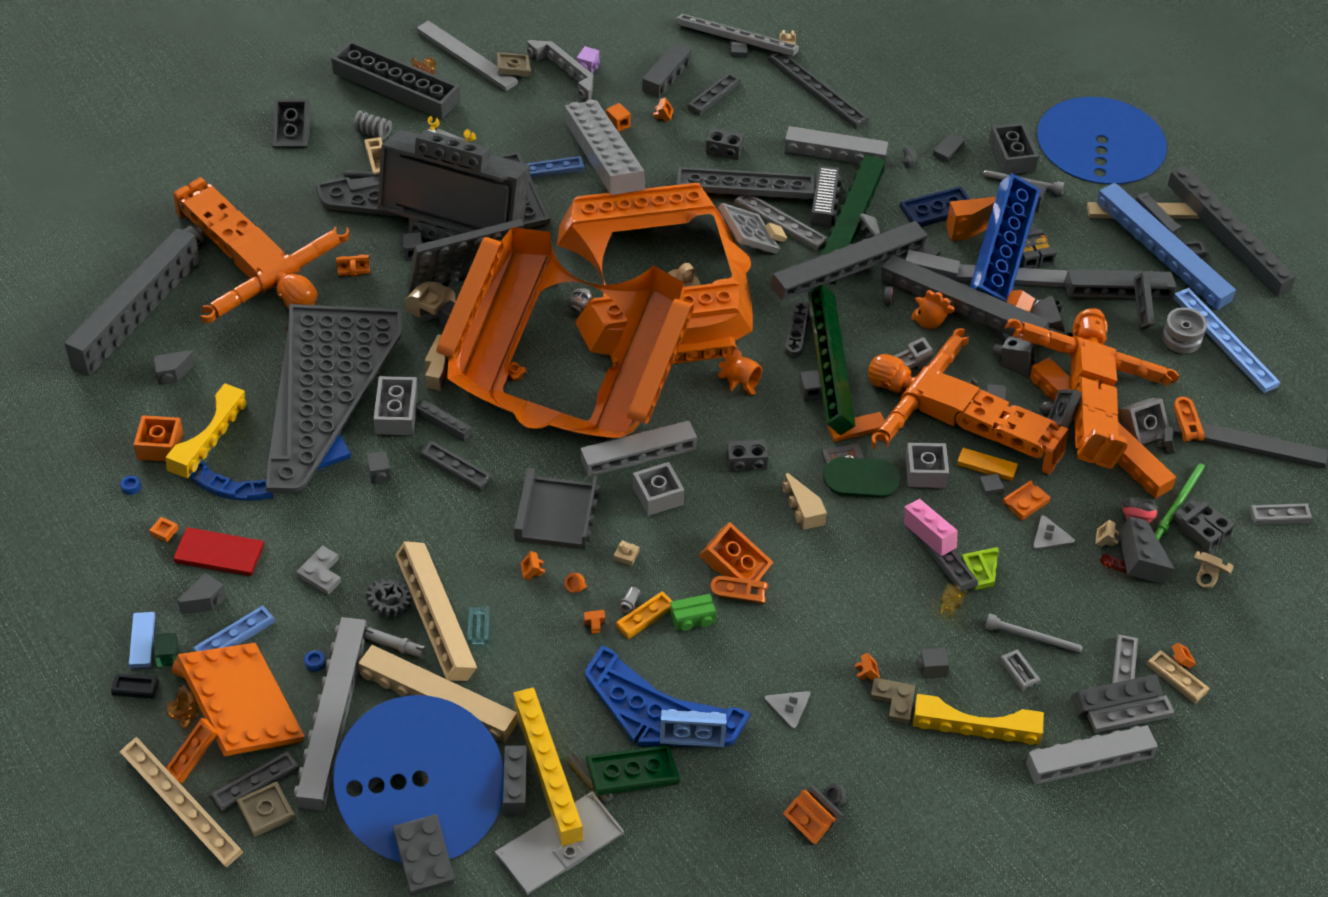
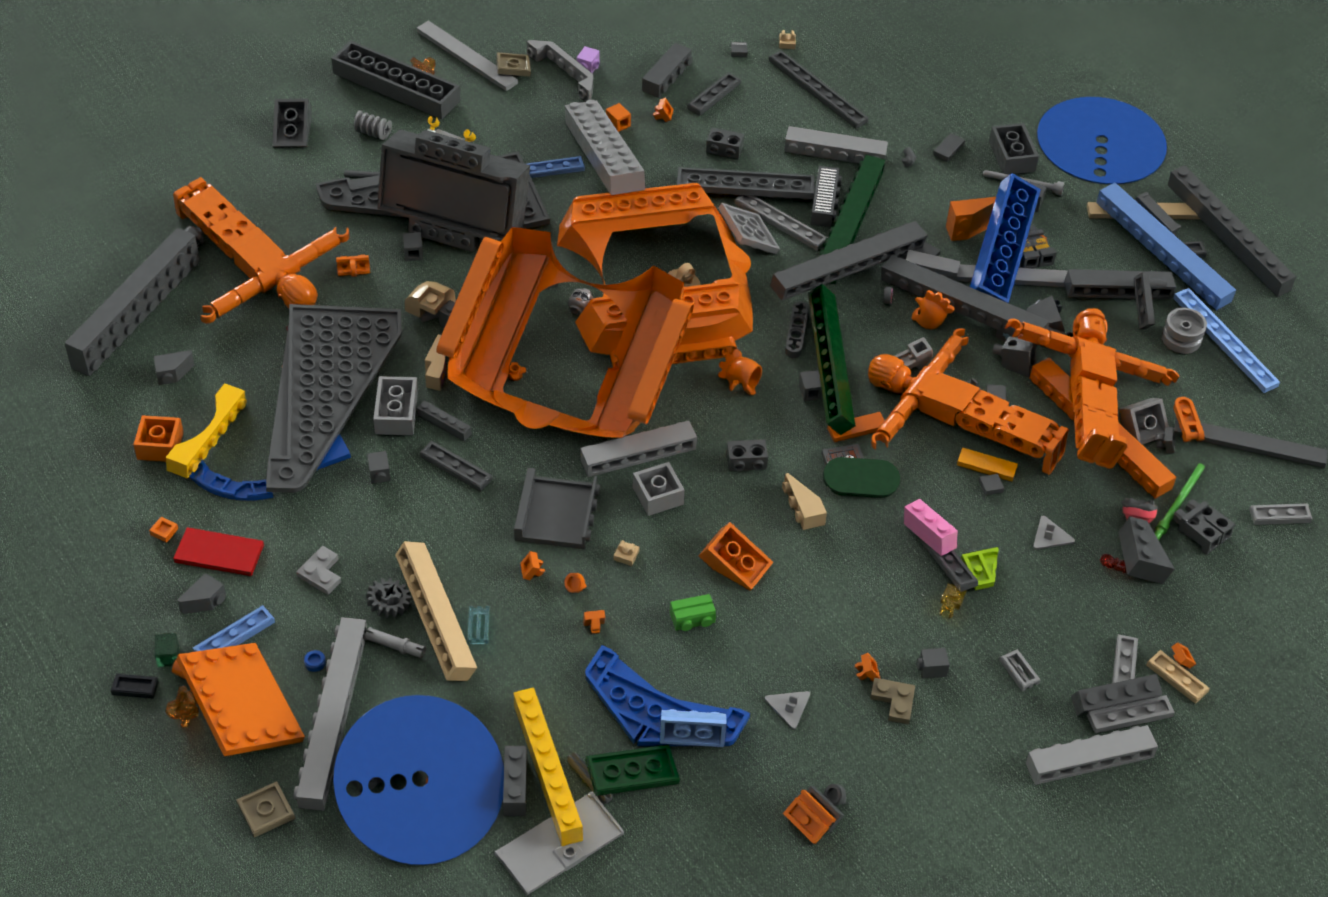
(130, 485): blue tile -> none
(142, 640): light blue tile -> none
(181, 802): tan plate -> none
(192, 750): orange tile -> none
(268, 773): dark grey tile -> none
(373, 152): tan slope -> none
(411, 680): tan brick -> none
(423, 855): dark grey brick -> none
(451, 257): dark grey plate -> none
(627, 603): light grey pin -> none
(644, 615): light orange tile -> none
(737, 34): light grey tile -> none
(739, 589): orange plate -> none
(776, 232): tan tile -> none
(871, 223): light grey piece -> none
(927, 465): light grey brick -> none
(932, 207): dark blue tile -> none
(935, 714): yellow arch -> none
(995, 623): light grey piece -> none
(1021, 300): orange brick -> none
(1026, 500): orange plate -> none
(1063, 407): dark grey plate -> none
(1106, 534): tan tile -> none
(1210, 565): tan tile -> none

